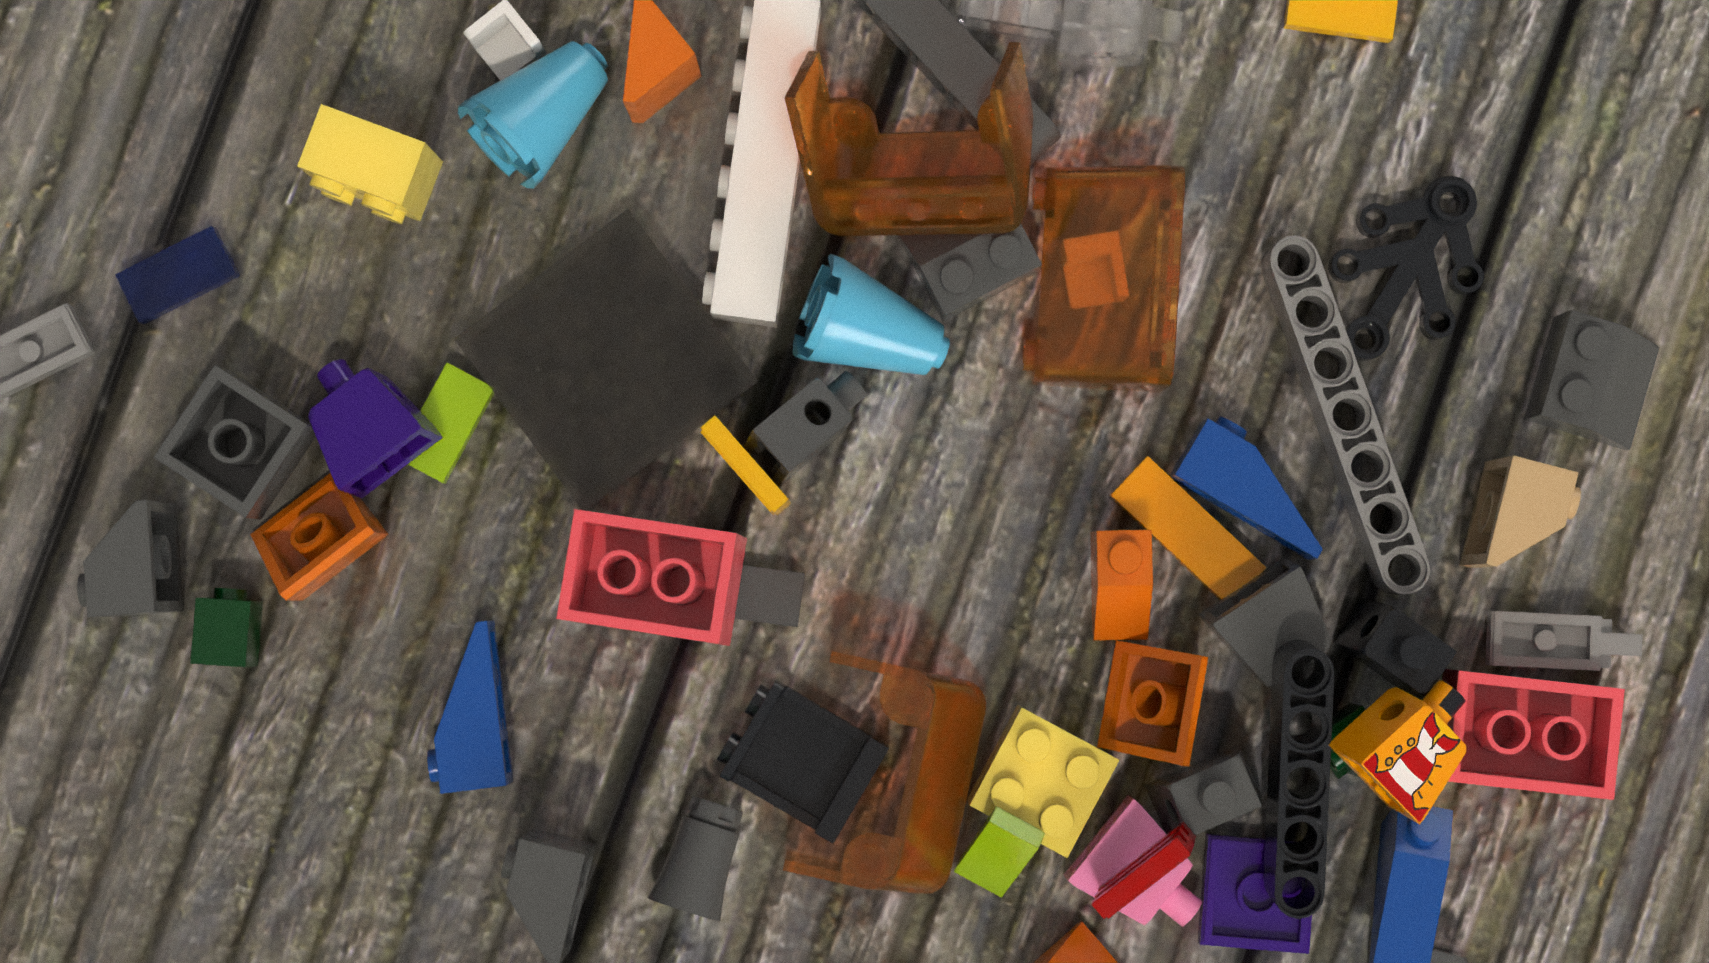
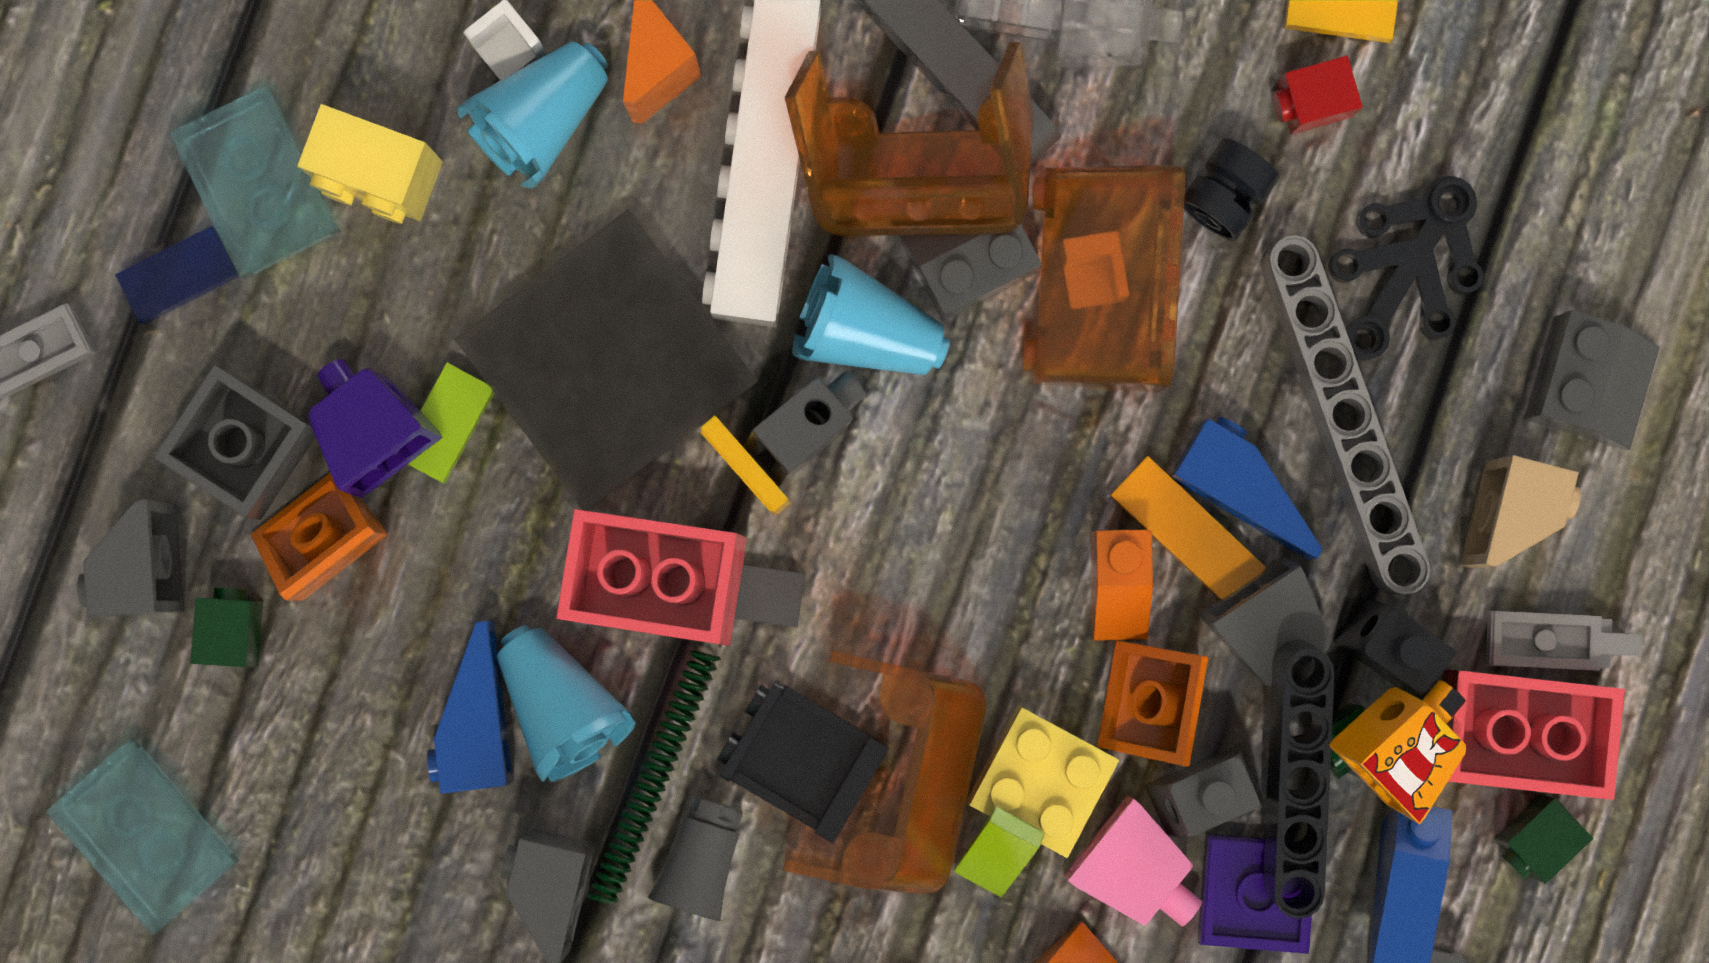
(142, 836): none -> clear light blue tile
(251, 183): none -> clear light blue tile
(558, 704): none -> medium azure cone
(659, 769): none -> dark green piece
(1144, 871): red tile -> none
(1233, 183): none -> black wheel
(1317, 95): none -> red brick
(1541, 840): none -> dark green brick

